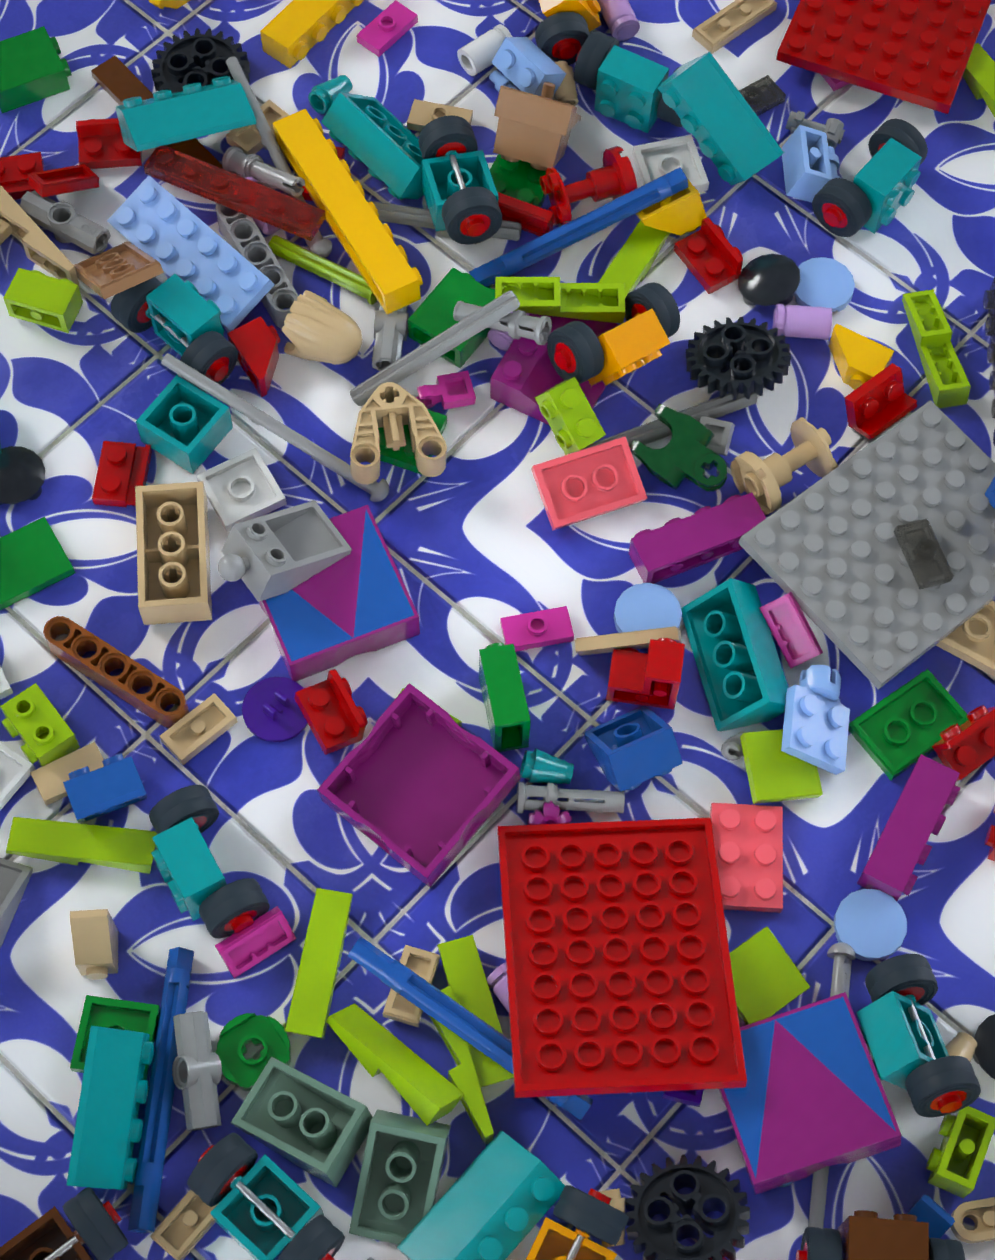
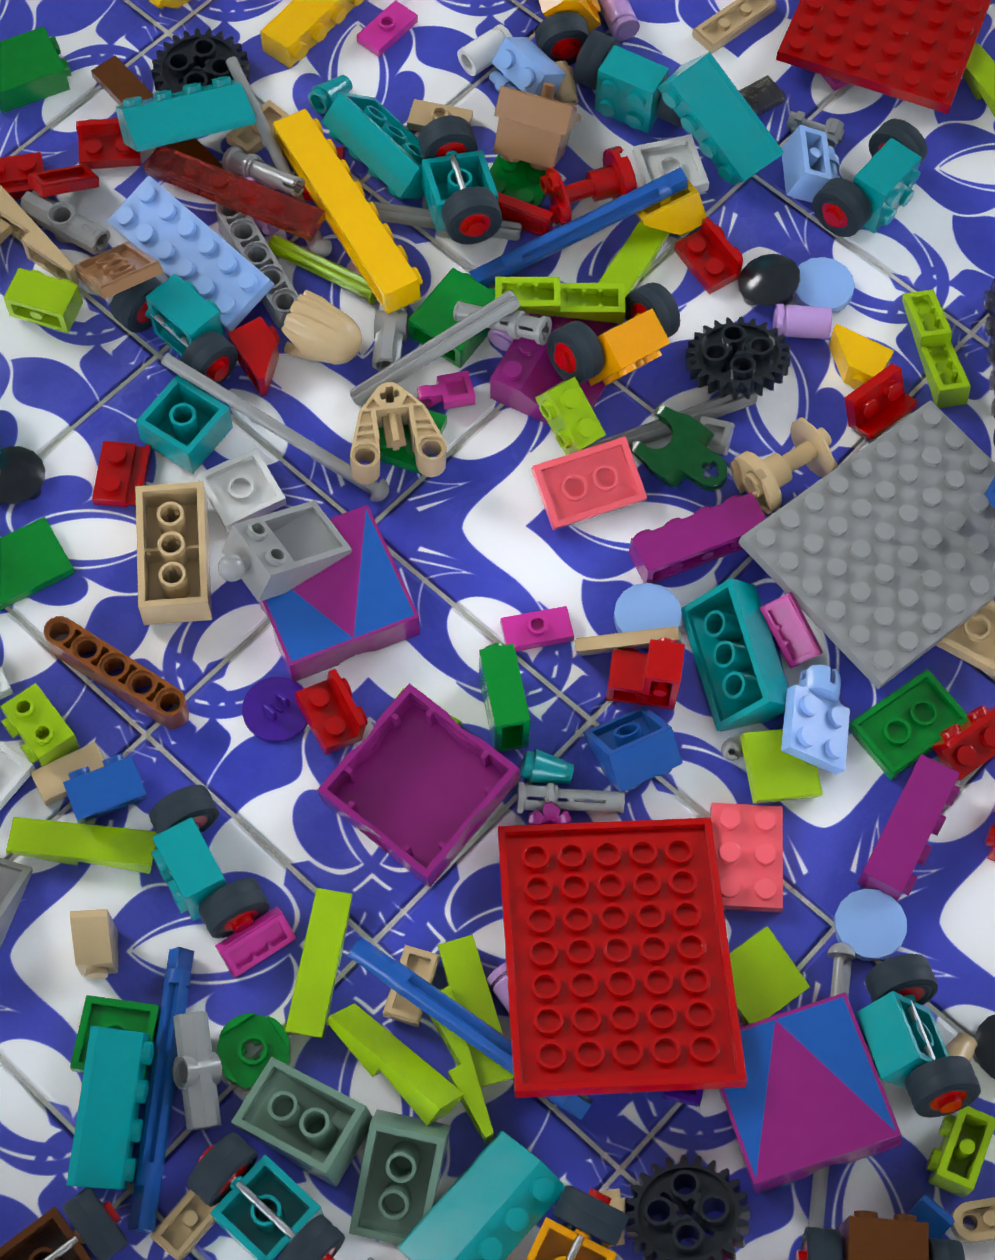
(198, 729): tan plate -> none
(923, 553): clear smoke plate -> none

